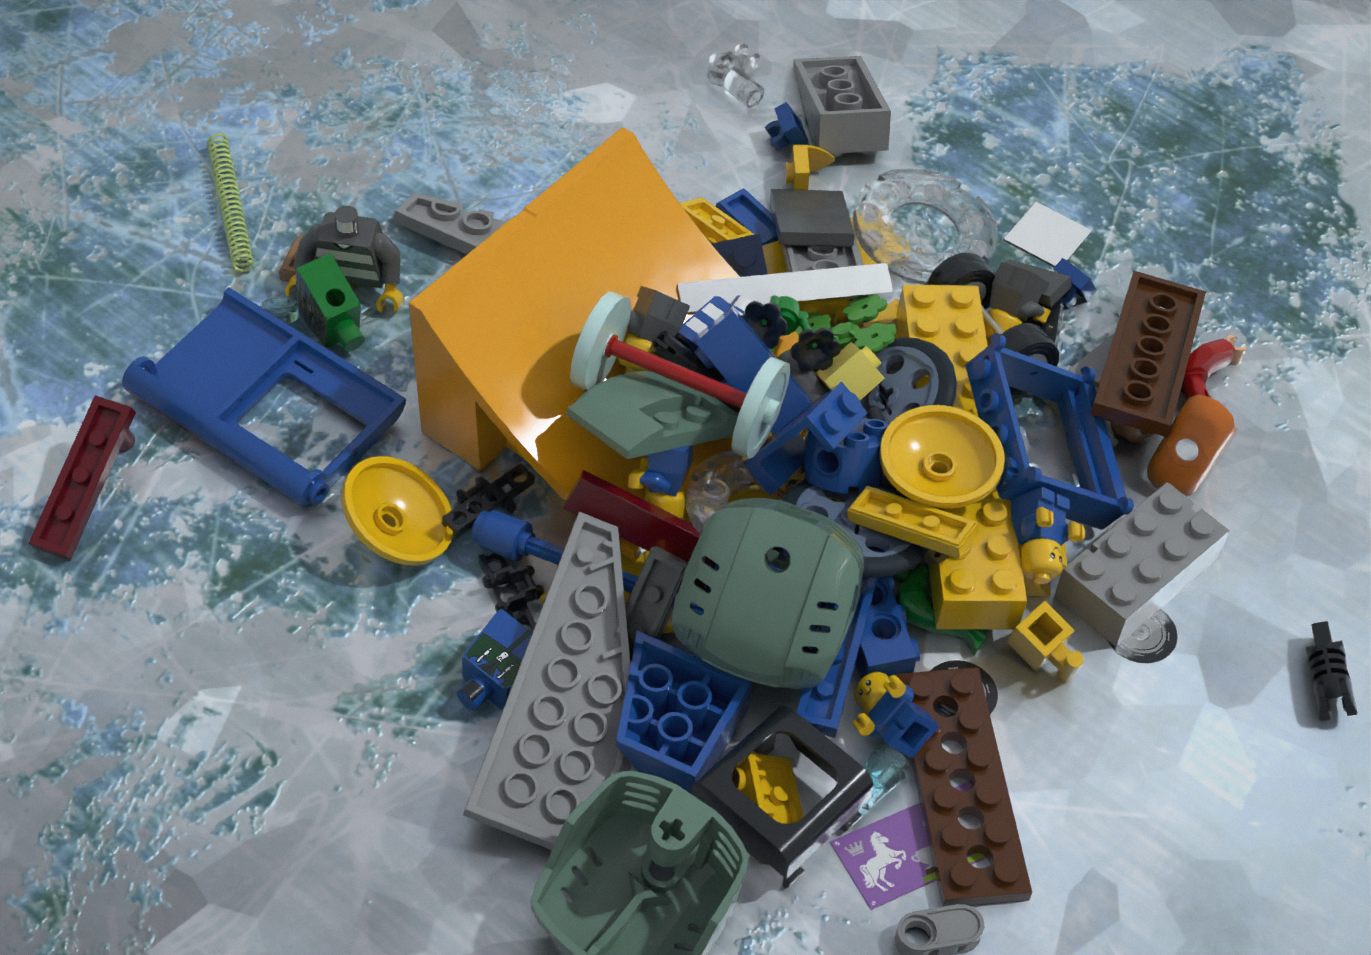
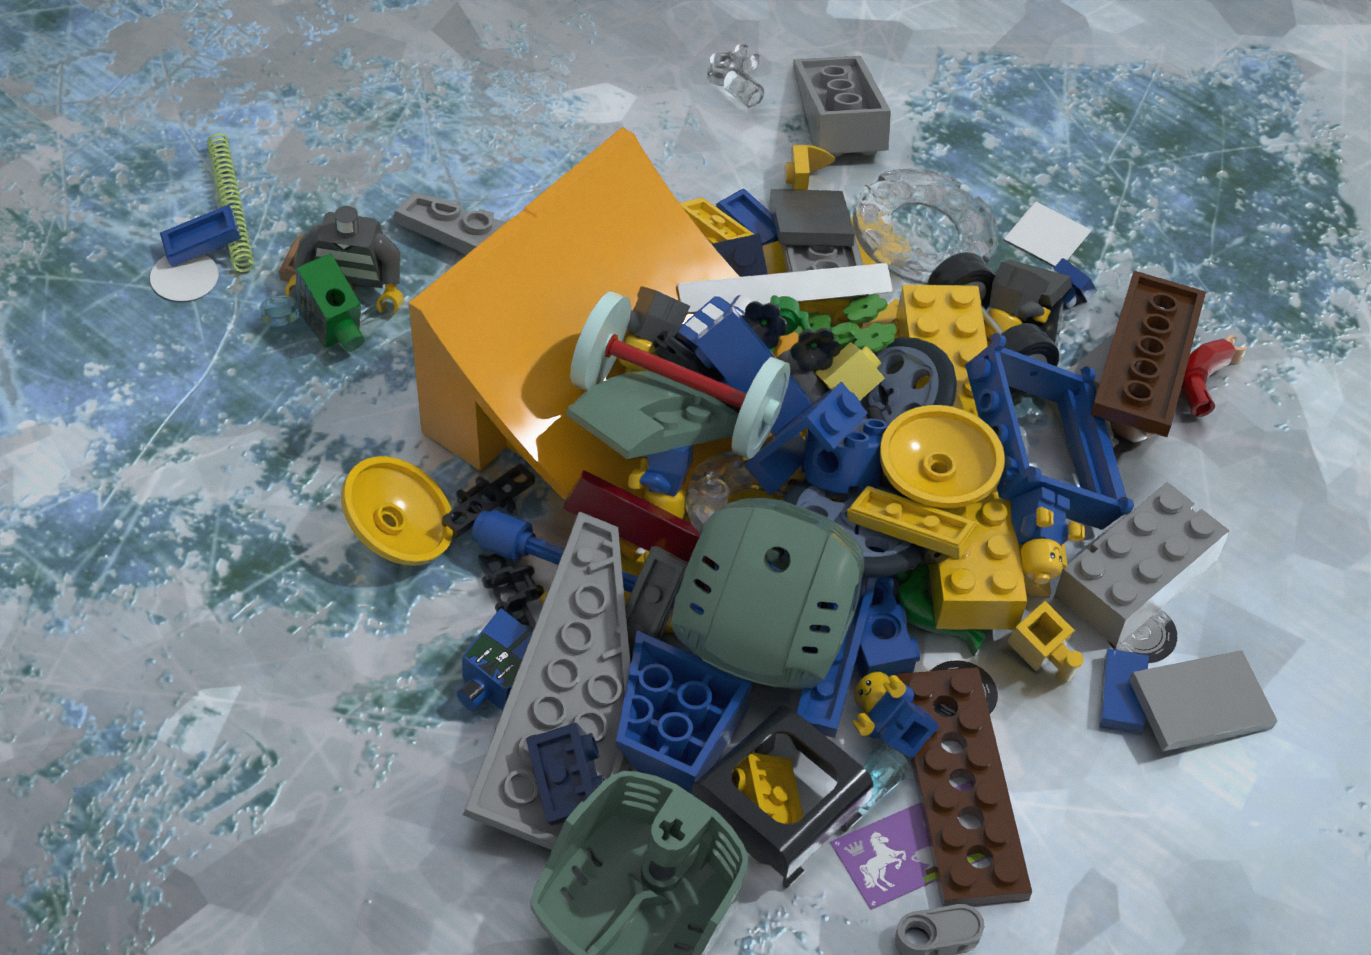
(83, 476): dark red piece -> none
(186, 280): none -> white sticker
(200, 235): none -> blue tile
(232, 365): blue piece -> none
(564, 769): none -> dark blue bracket
(786, 129): blue tile -> none
(1119, 702): none -> blue tile
(1202, 700): none -> light grey tile
(1211, 429): orange piece -> none
(1329, 672): black hinge -> none

